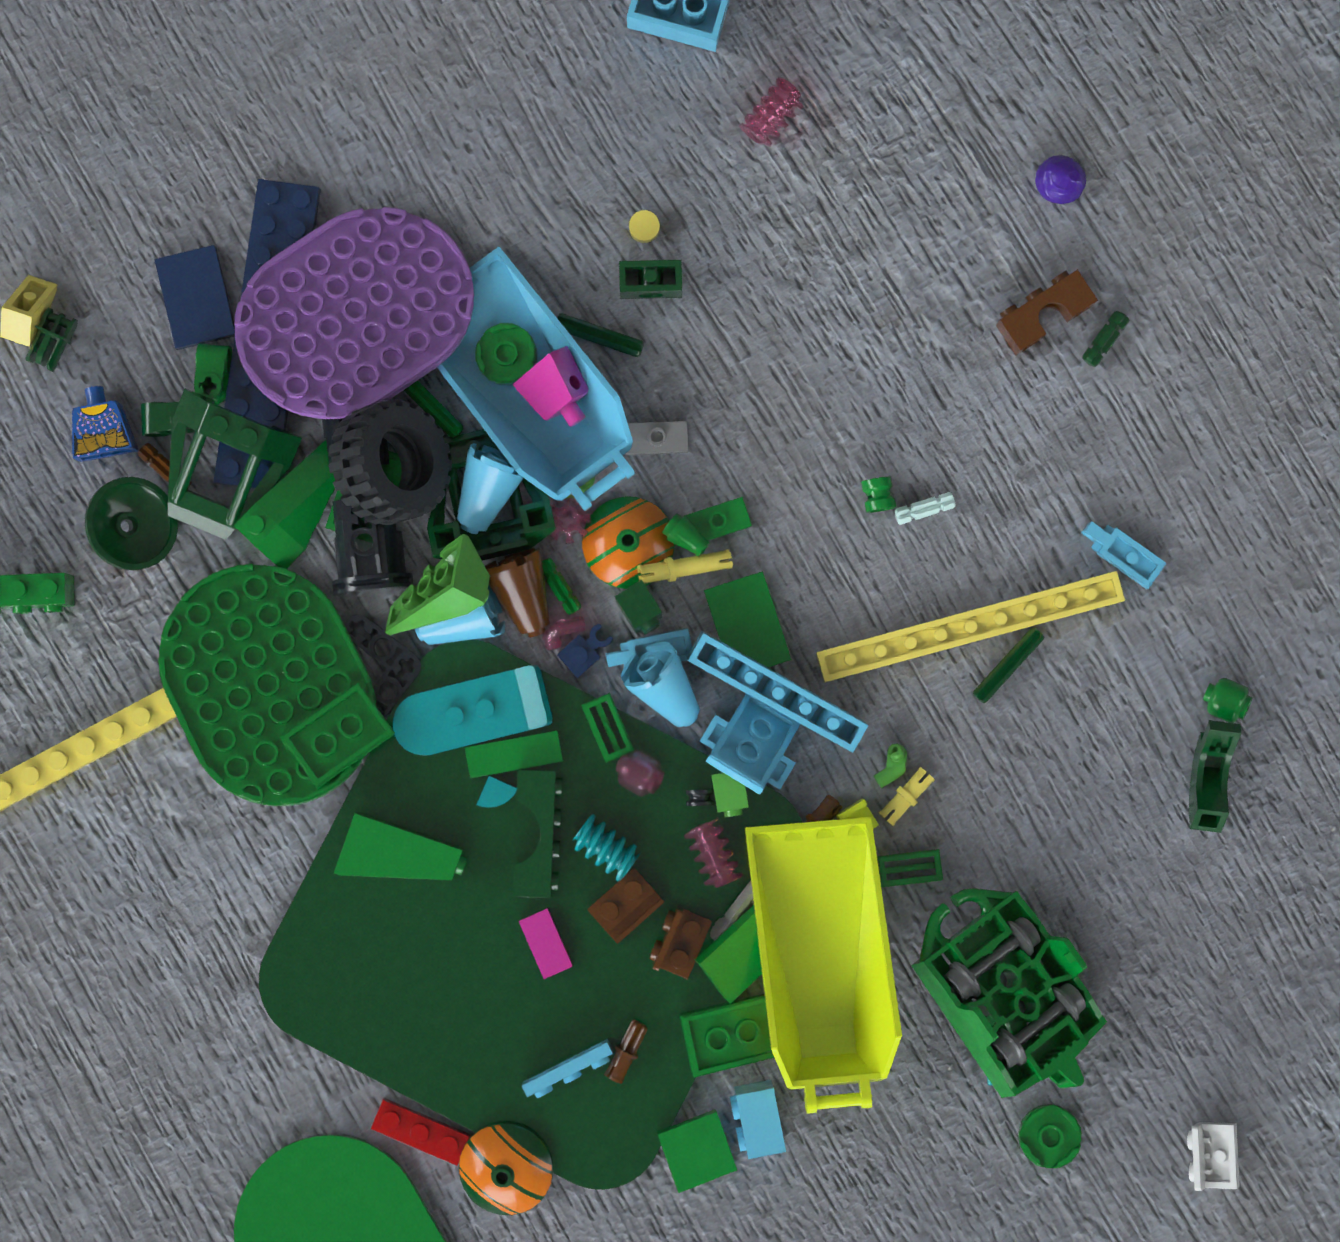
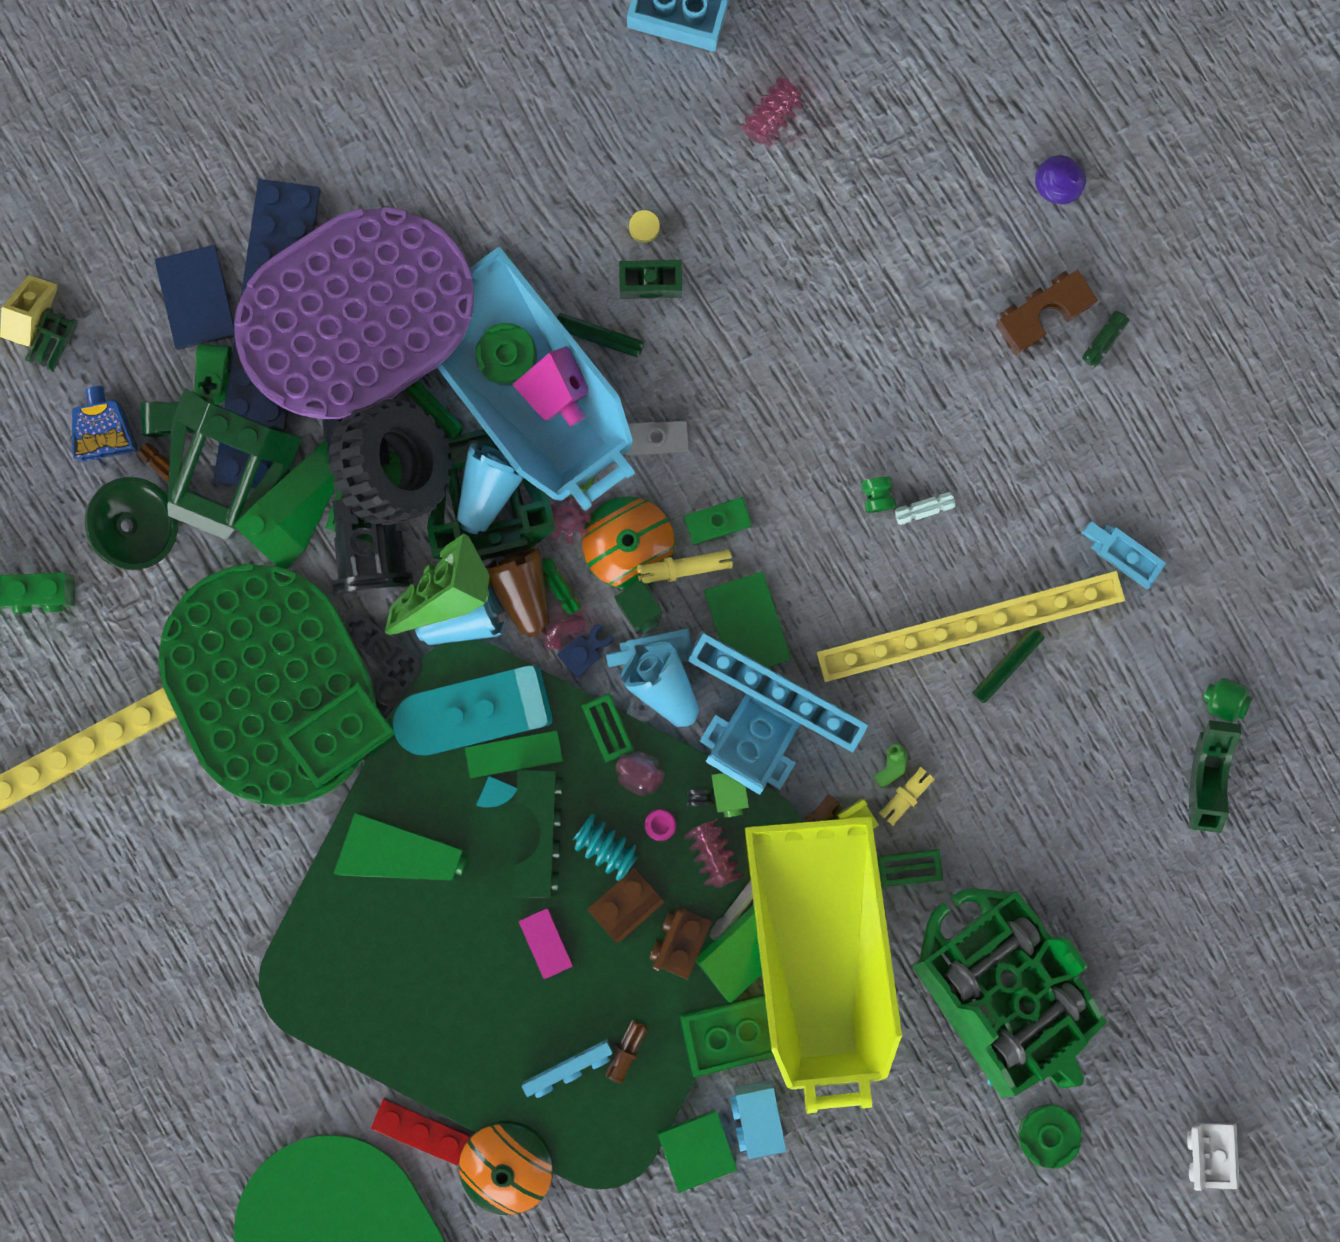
(660, 825): none -> dark pink tile
(684, 534): green cone -> none

